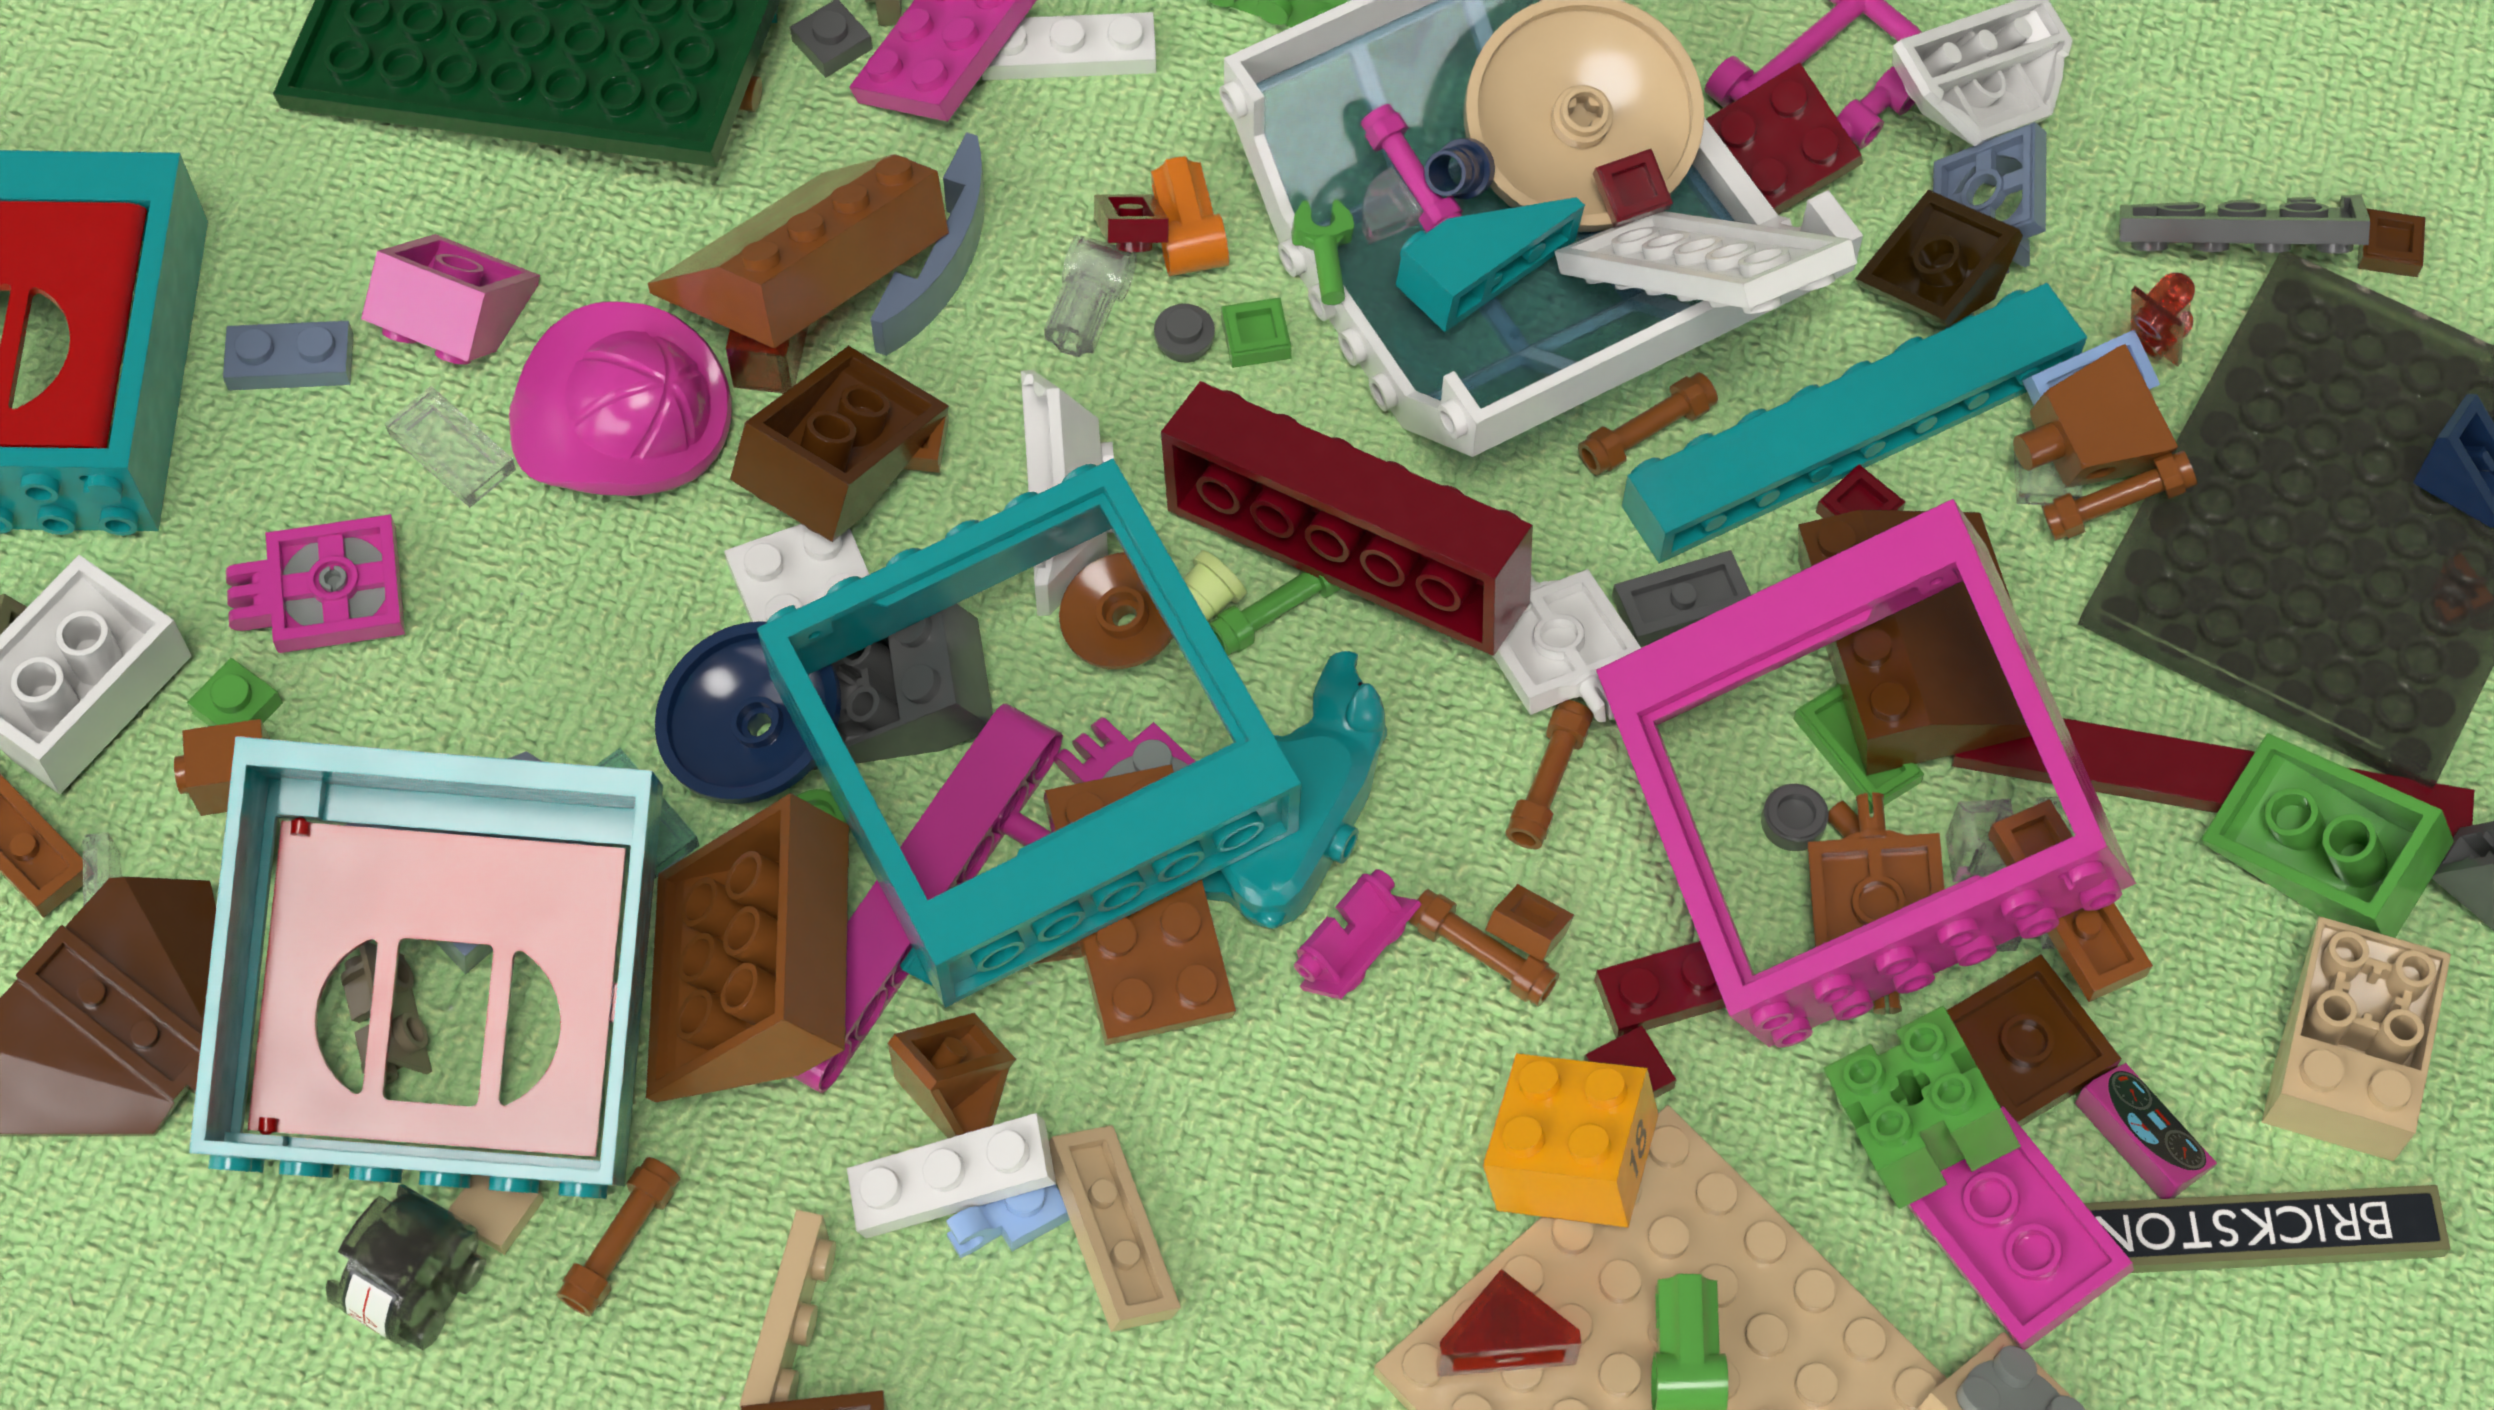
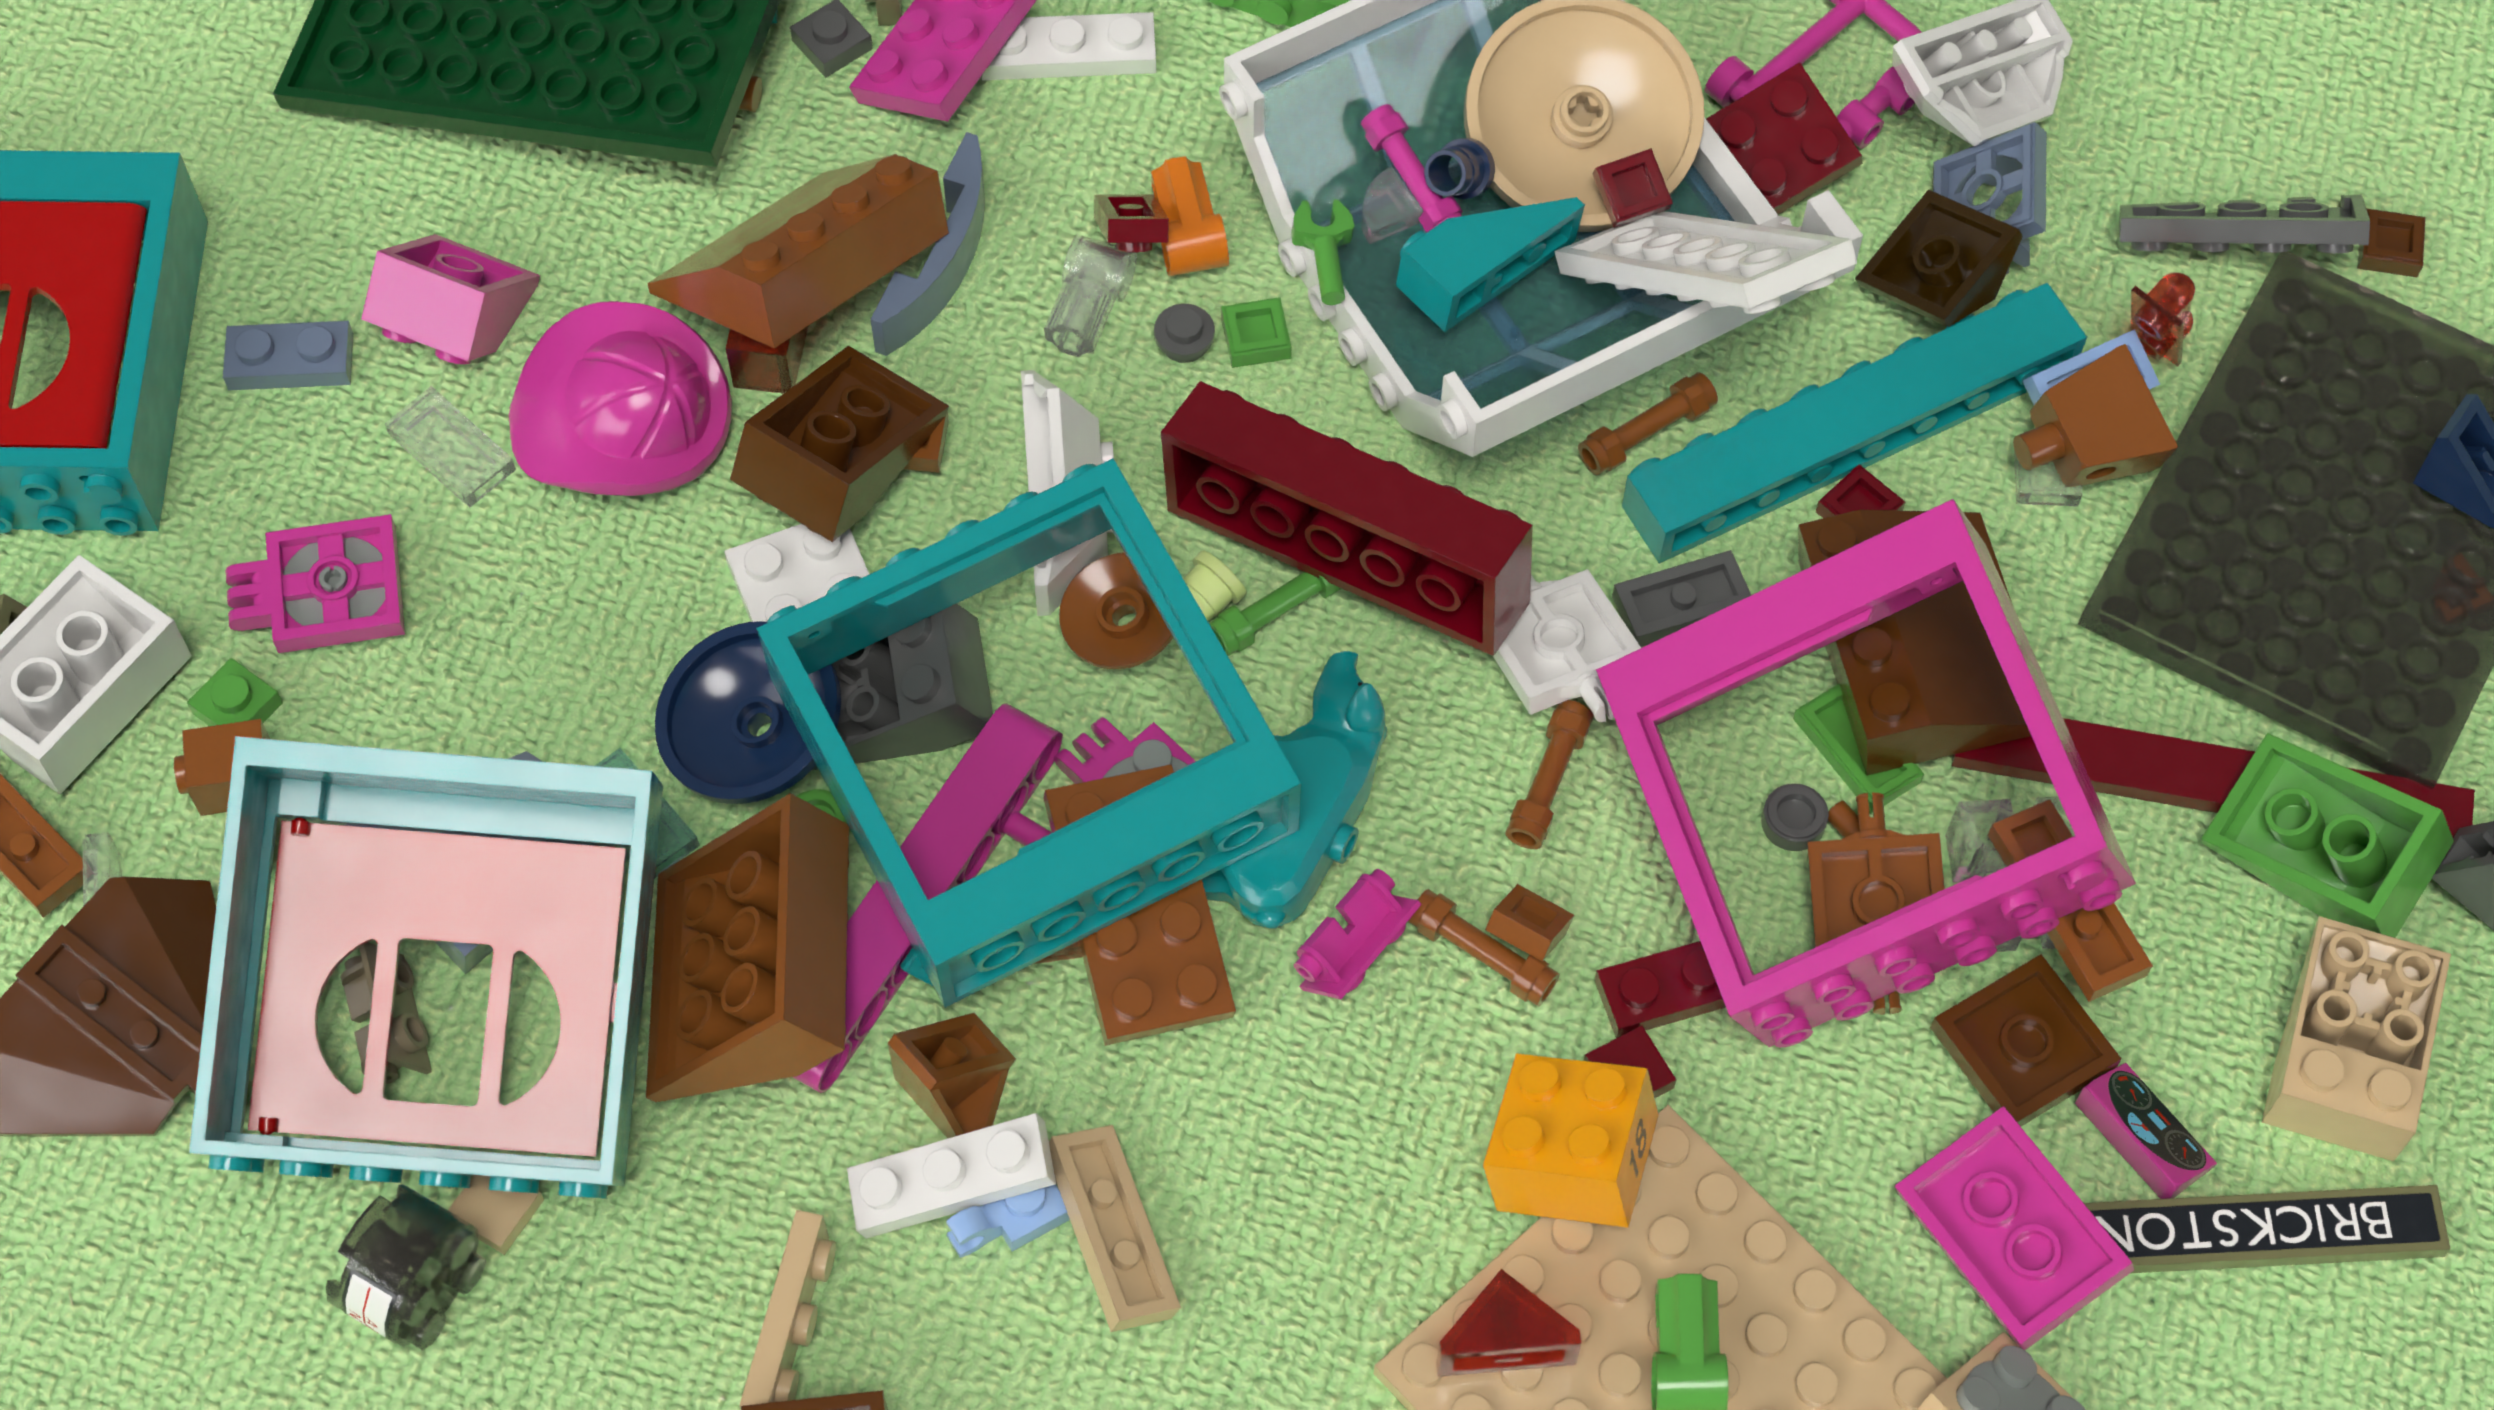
(587, 1285): dark orange bar -> none
(1921, 1107): bright green brick -> none
(2171, 474): dark orange bar -> none

